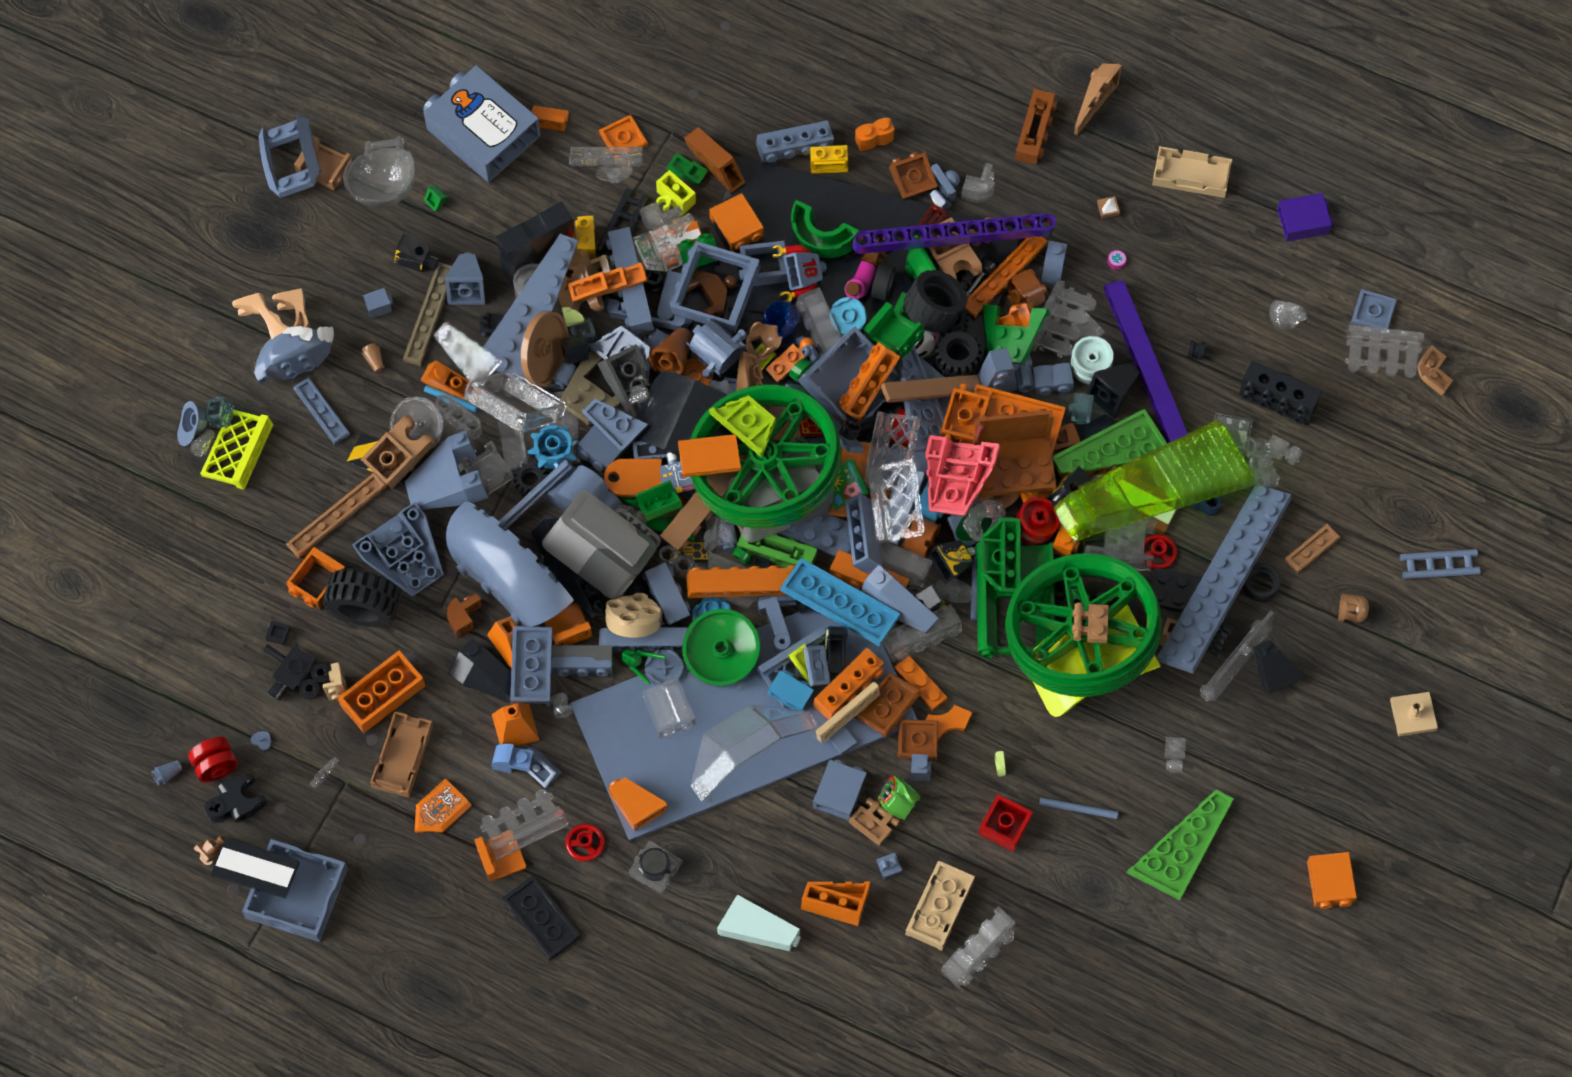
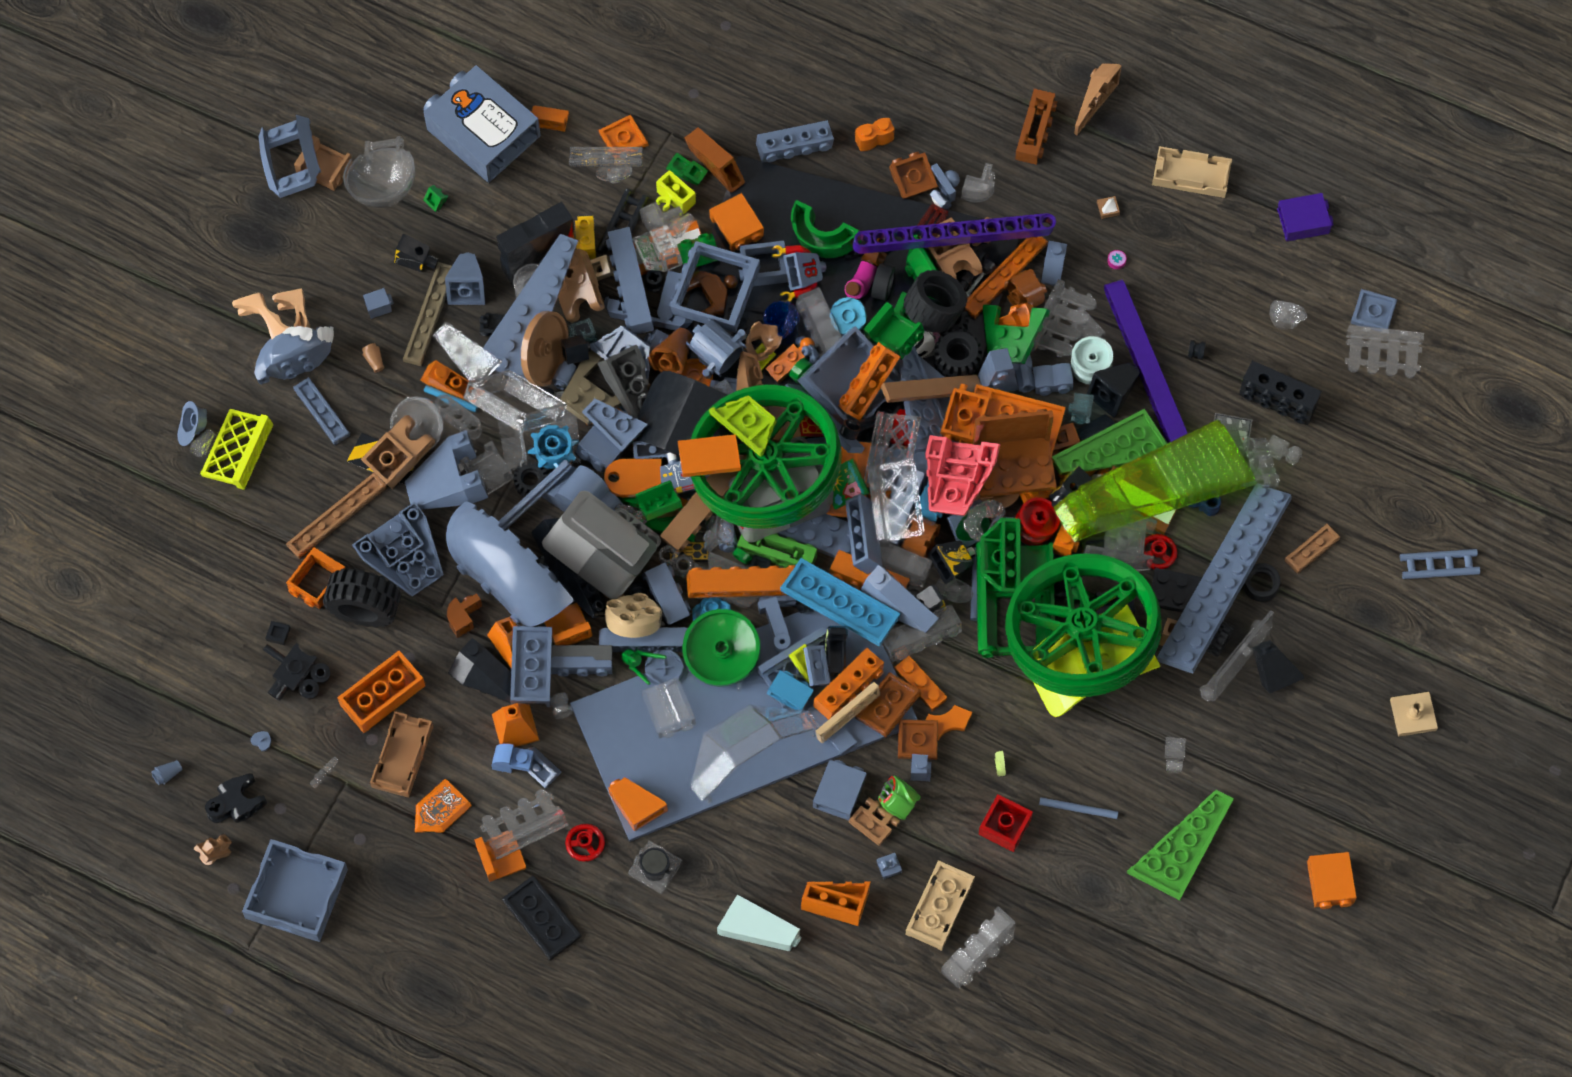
(213, 759): red wheel -> none
(219, 412): clear light blue brick -> none
(255, 868): tile -> none
(337, 685): tan bracket -> none
(571, 316): yellowish green tile -> none
(607, 282): orange slope -> none
(638, 394): clear plate -> none
(826, 157): yellow window -> none
(1097, 623): medium nougat plate -> none
(1353, 602): medium nougat helmet -> none
(1430, 373): medium nougat plate -> none

